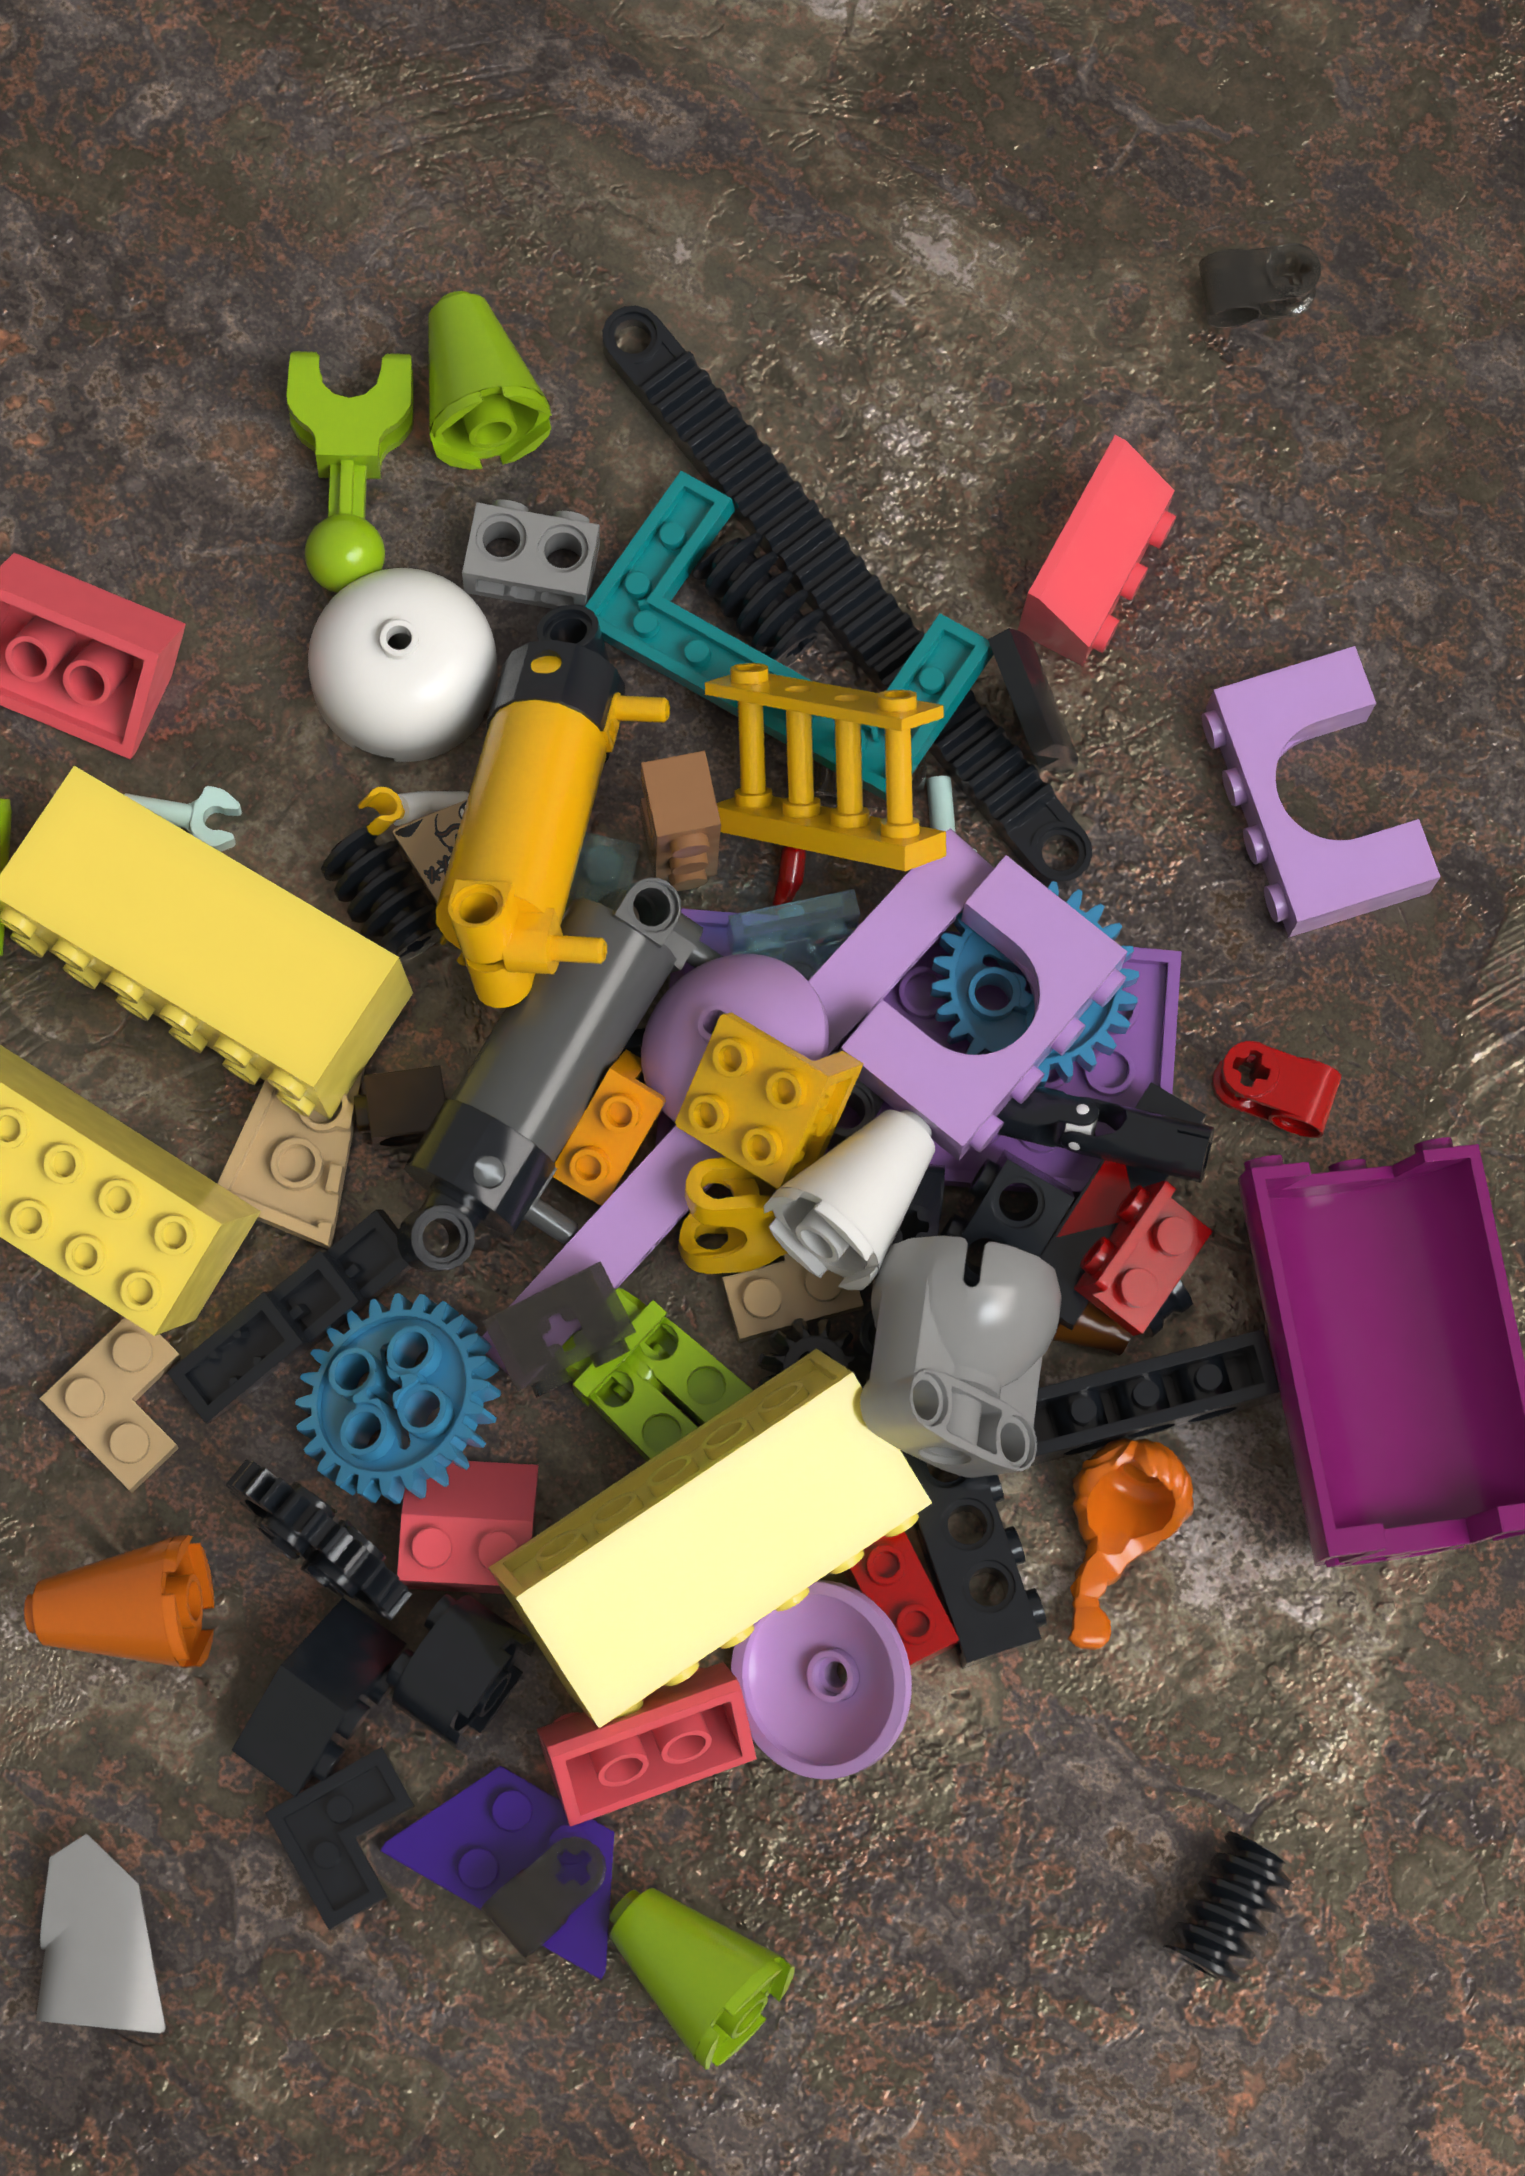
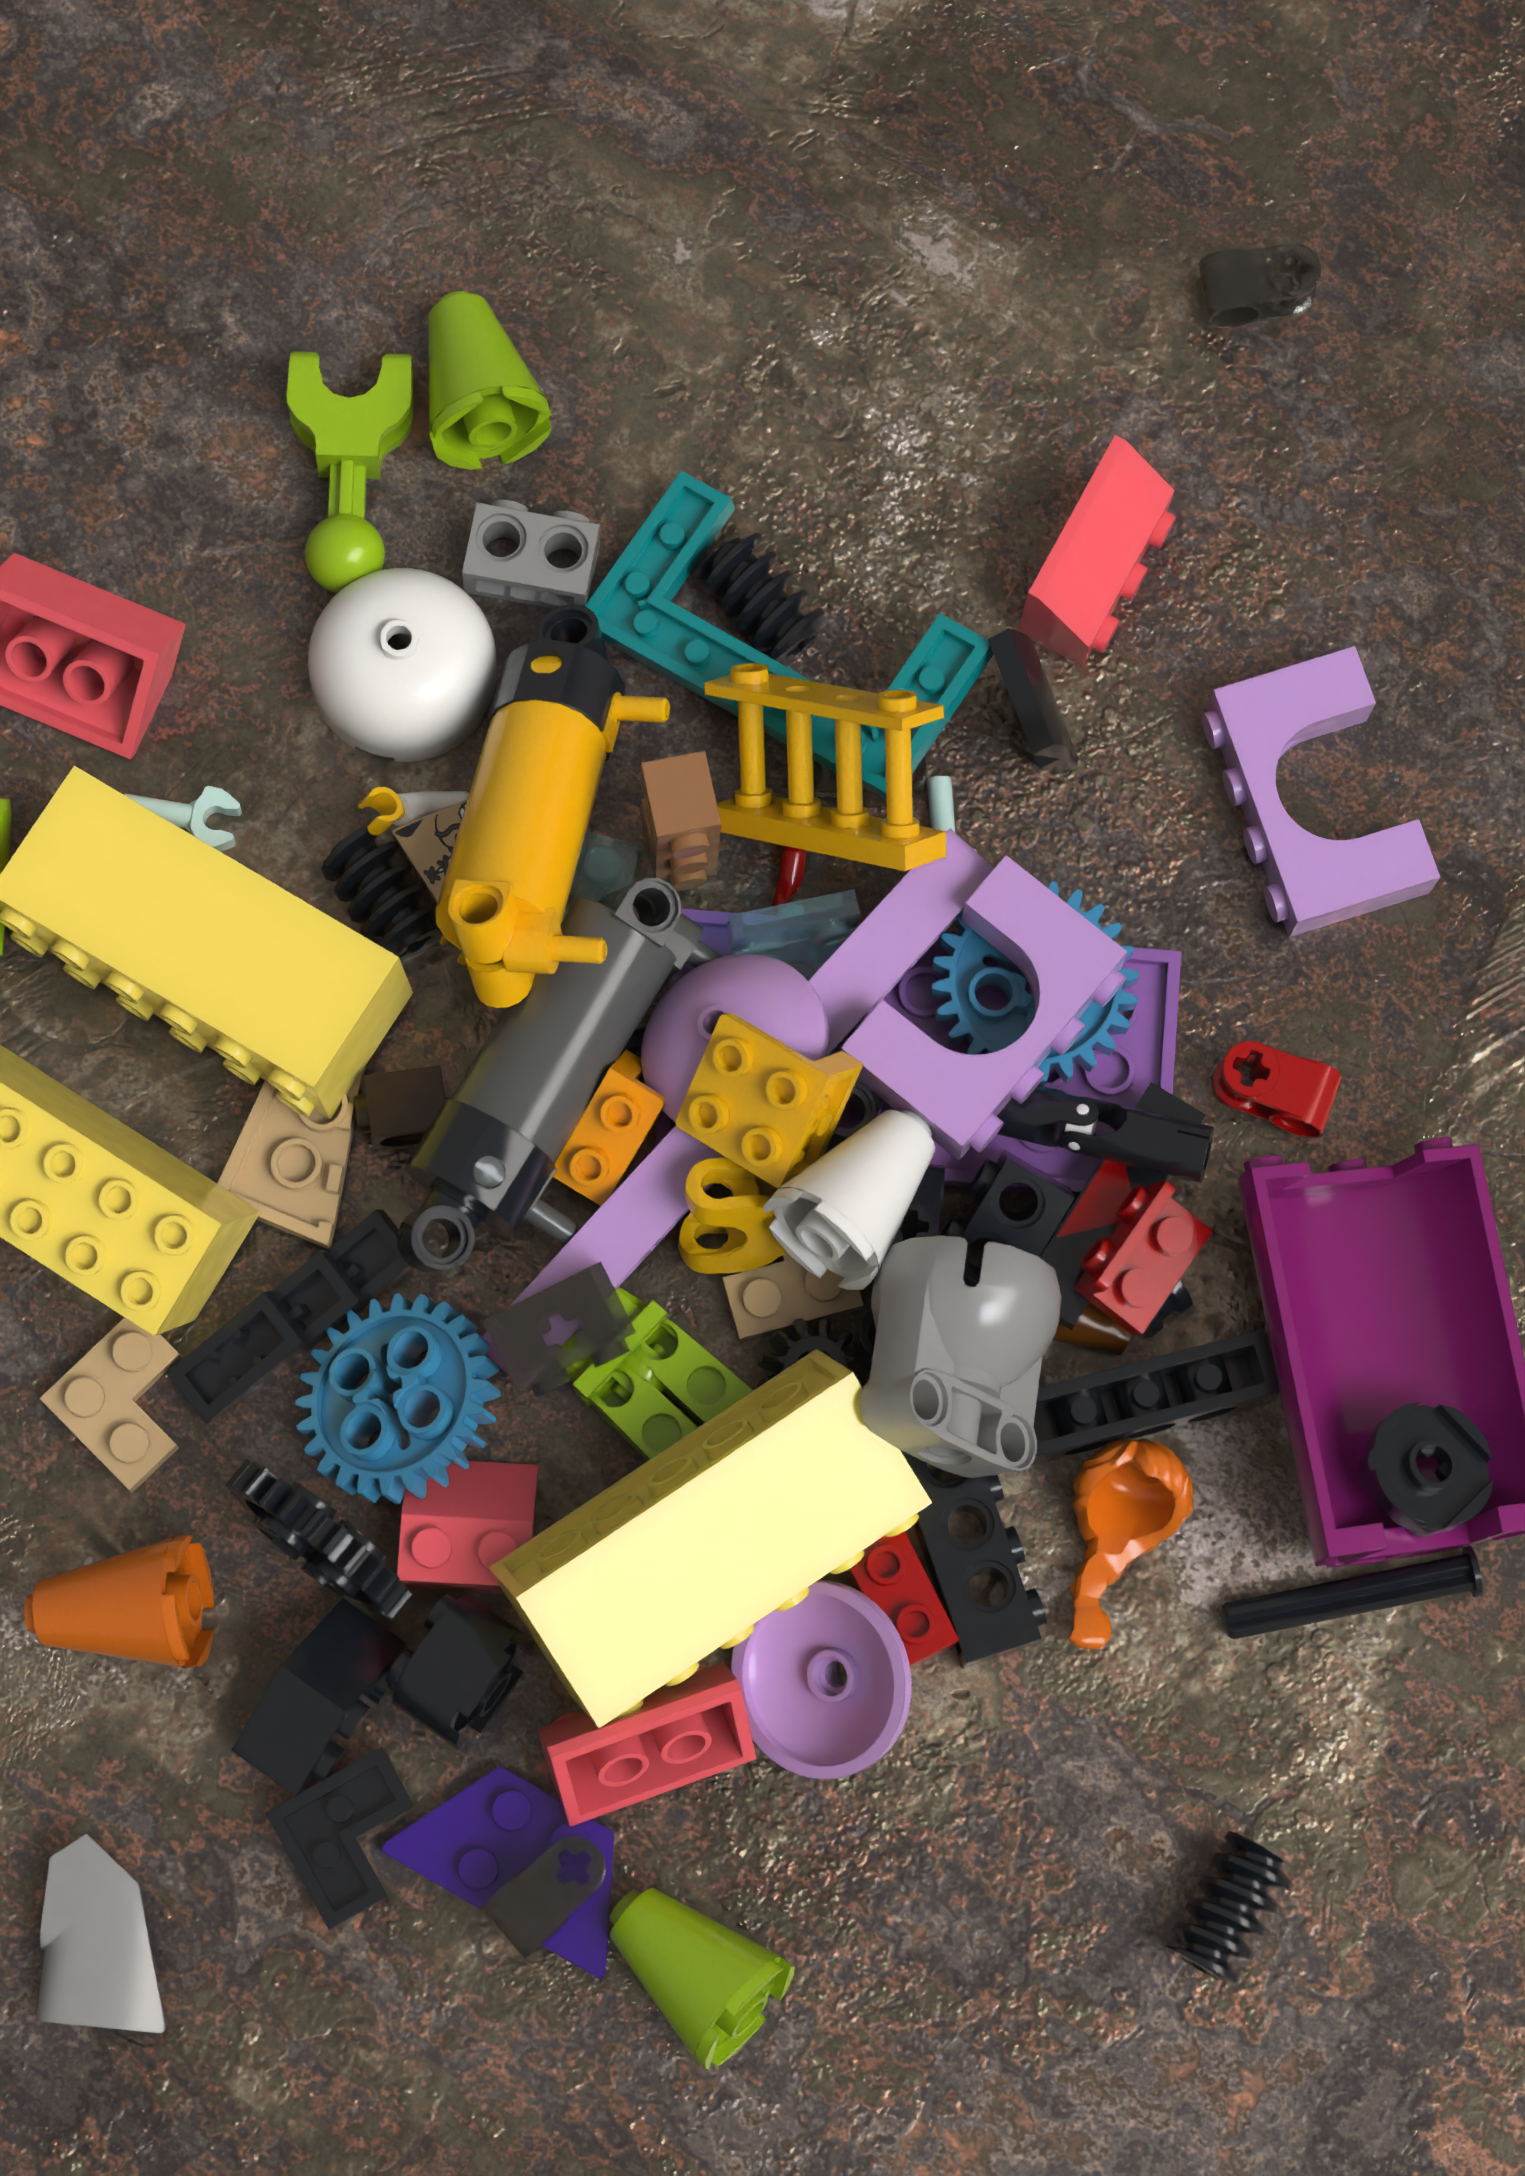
(837, 580): black gear -> none
(1353, 1595): none -> black axle
(1400, 1489): none -> black plate

